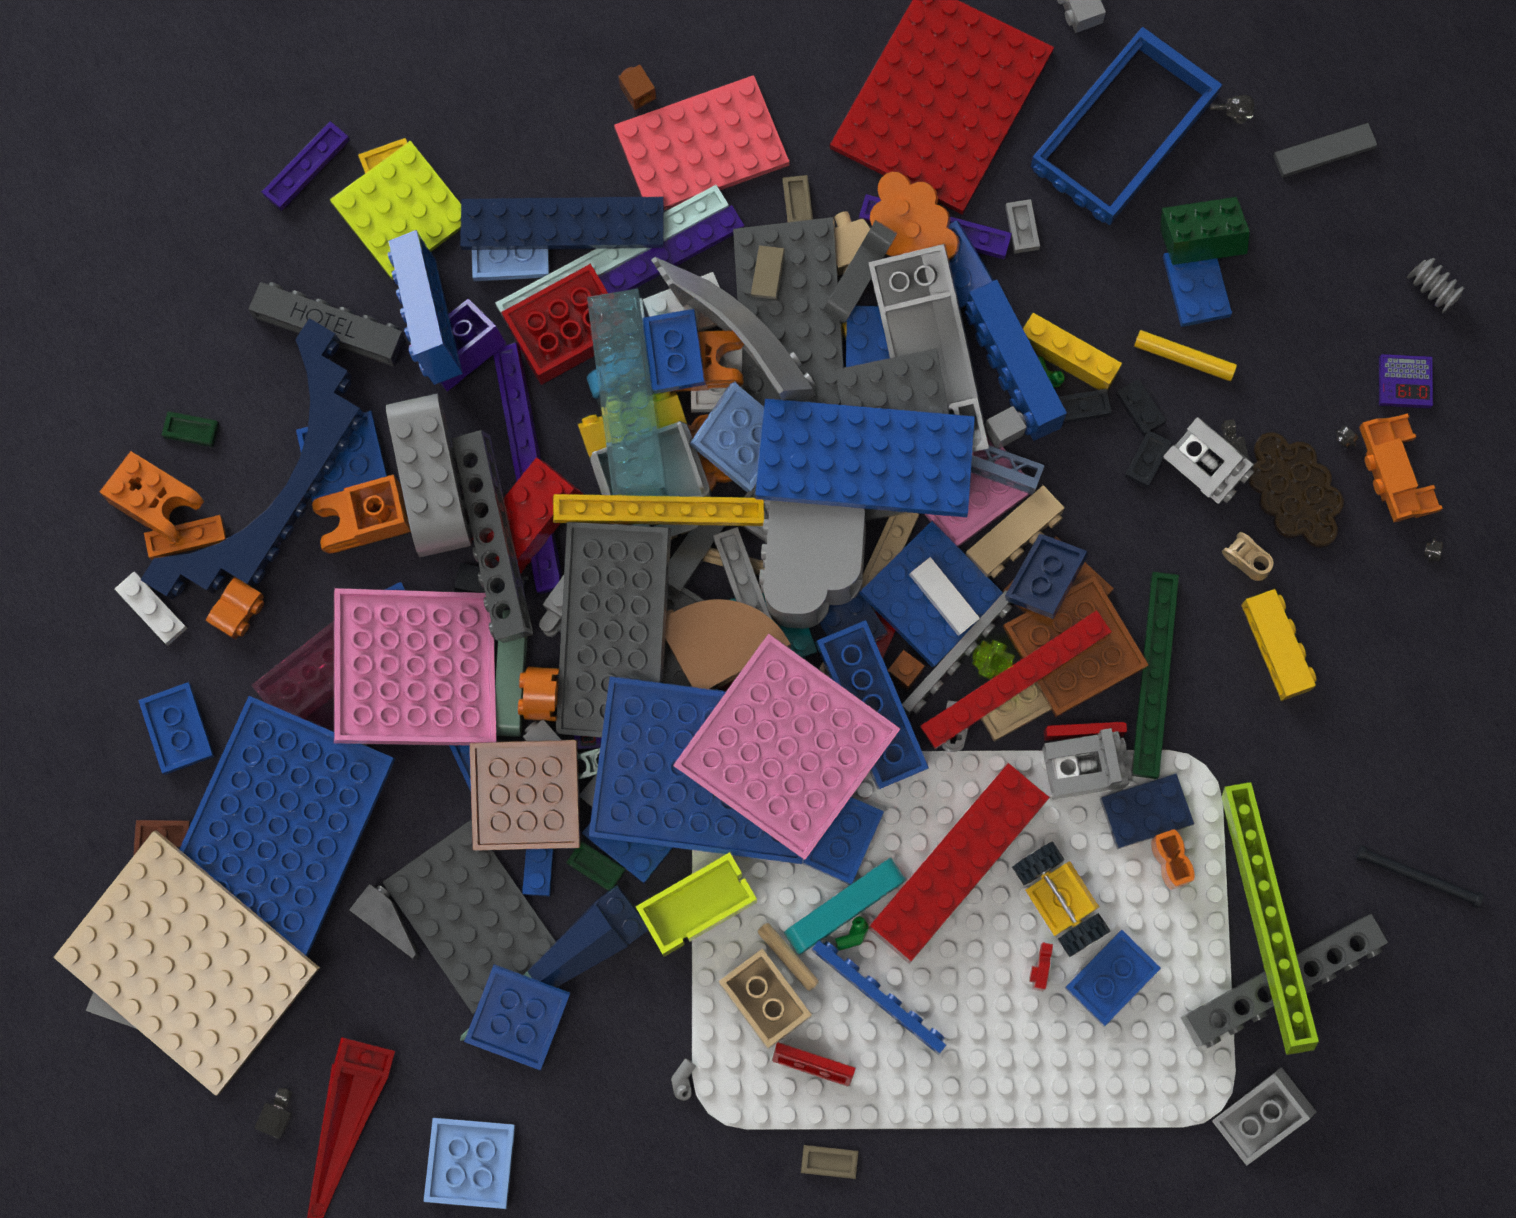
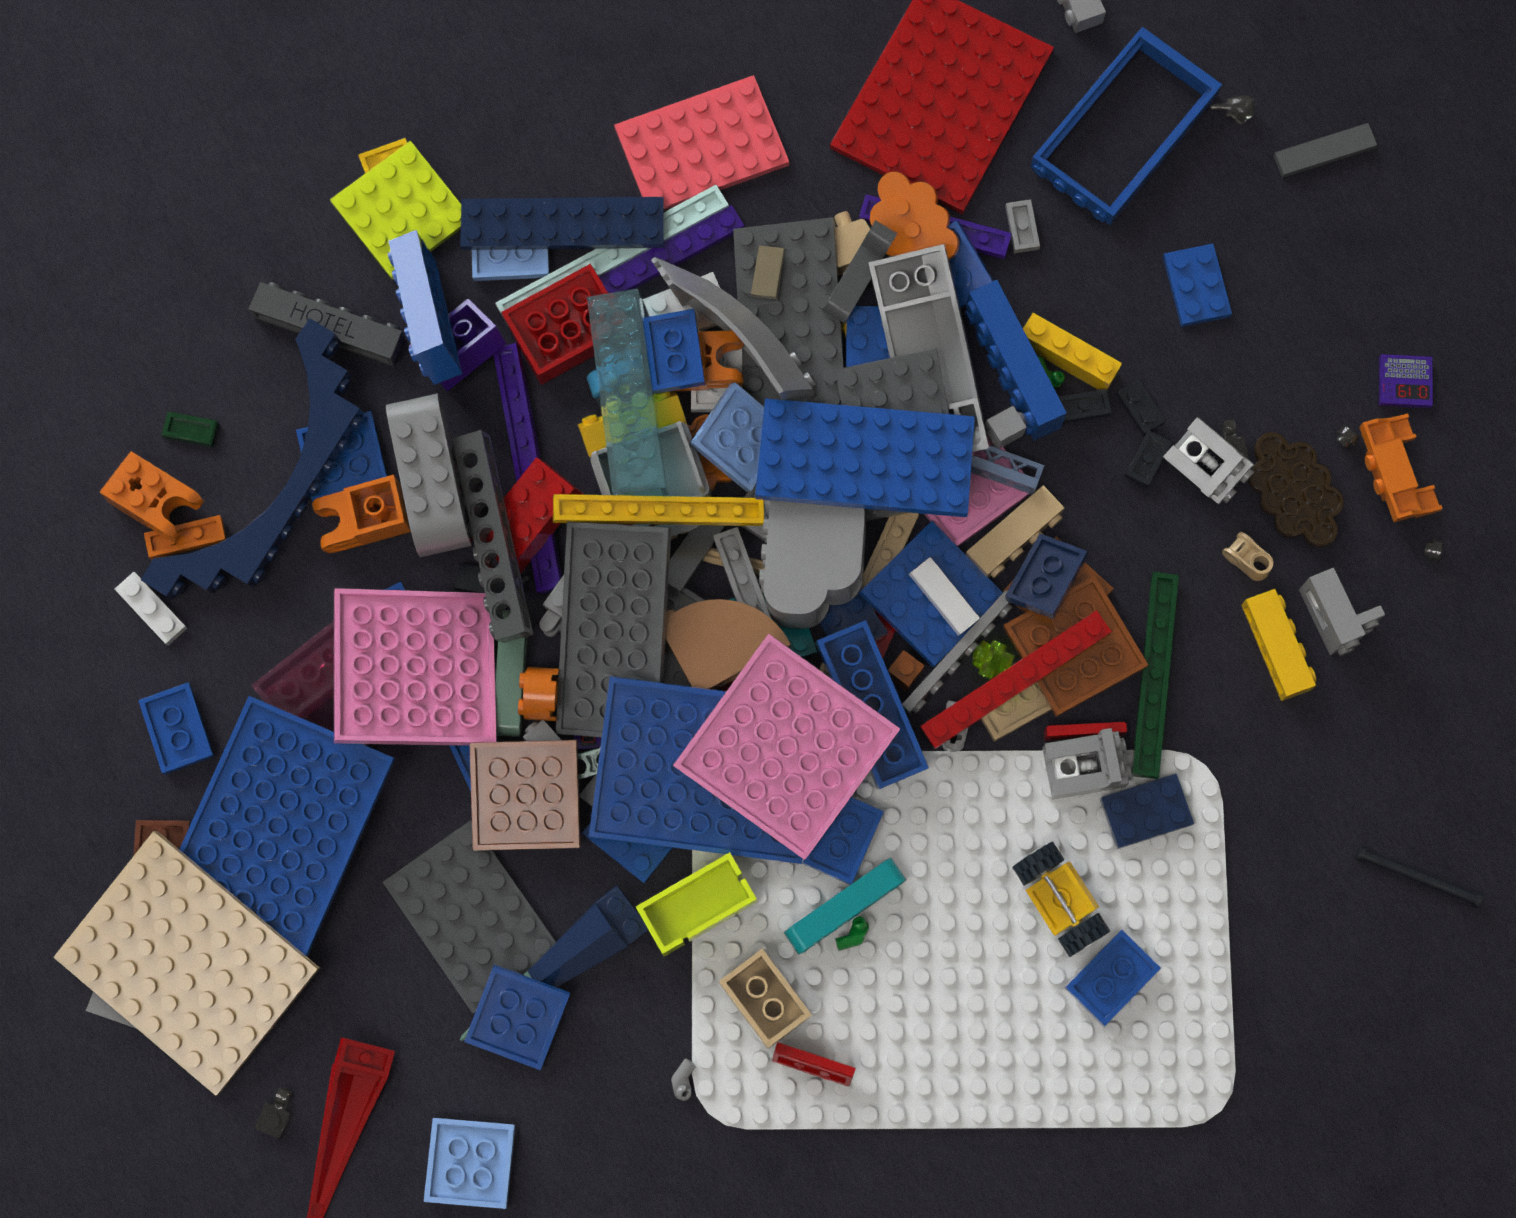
(235, 608): orange brick -> none
(305, 166): dark purple plate -> none
(383, 916): flat silver slope -> none
(538, 872): blue plate -> none
(596, 866): dark green tile -> none
(637, 86): dark orange brick -> none
(788, 957): tan axle -> none
(797, 198): dark tan tile -> none
(829, 1162): dark tan tile -> none
(888, 1003): blue plate -> none
(958, 863): red brick -> none
(1039, 974): red plate -> none
(1175, 866): orange brick -> none
(1185, 355): yellow piece -> none
(1204, 230): dark green brick -> none
(1264, 1116): light grey slope -> none
(1269, 919): lime brick -> none
(1334, 613): none -> light grey brick
(1363, 930): dark grey brick -> none
(1436, 284): light grey piece -> none

